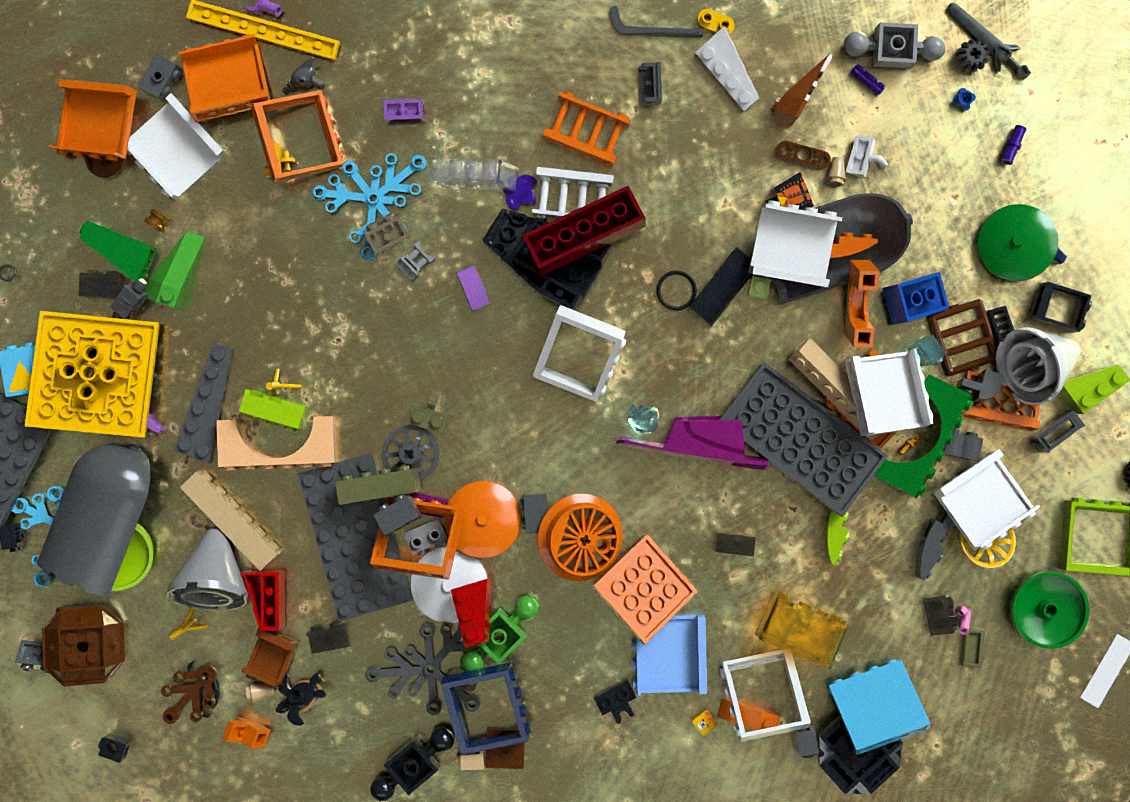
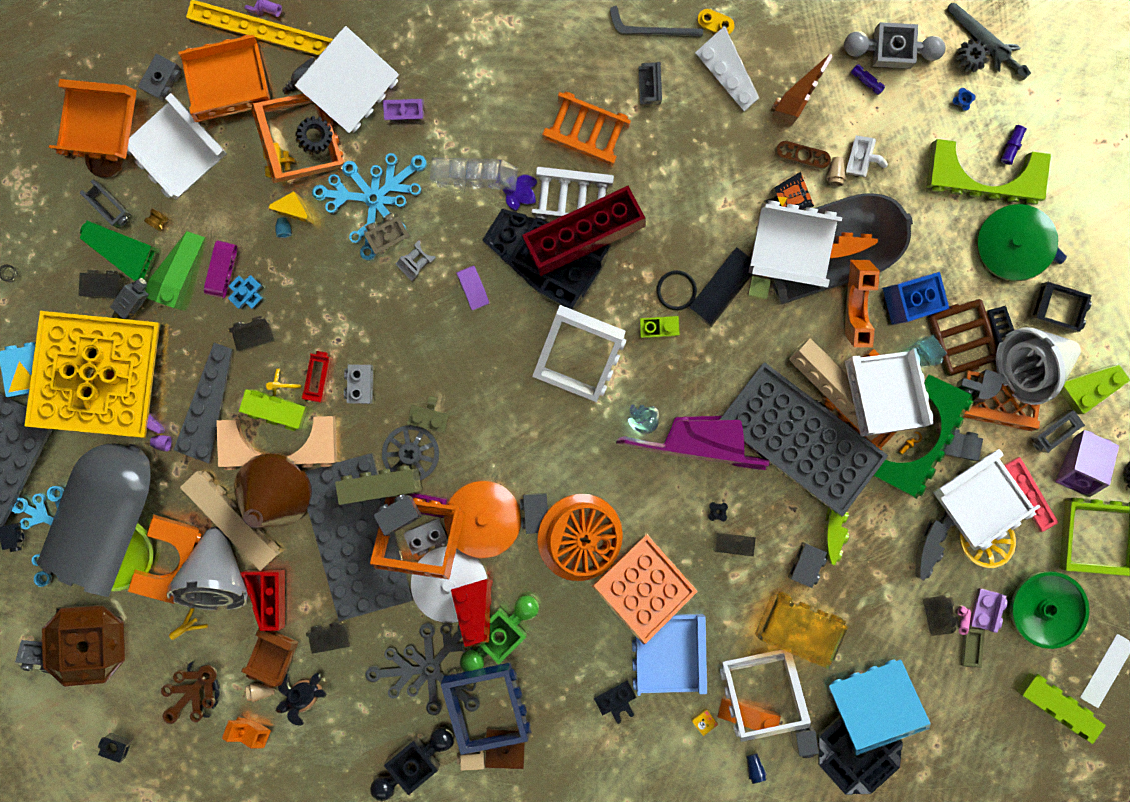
(90, 196): none -> dark grey window
(161, 442): none -> medium lavender hose
(183, 539): none -> orange arch
(220, 269): none -> magenta beam
(245, 291): none -> dark azure piece
(252, 333): none -> clear smoke bracket
(271, 491): none -> reddish brown cone
(283, 228): none -> medium azure hose
(292, 207): none -> yellow slope
(305, 143): none -> black tyre
(320, 396): none -> red window
(347, 80): none -> white panel
(359, 384): none -> light grey brick
(659, 327): none -> lime slope
(714, 507): none -> black plate
(755, 769): none -> dark blue cone
(807, 565): none -> dark grey brick
(947, 174): none -> lime arch
(988, 610): none -> lavender bracket
(1044, 516): none -> coral tile
(1061, 708): none -> lime wedge
(1088, 464): none -> slope

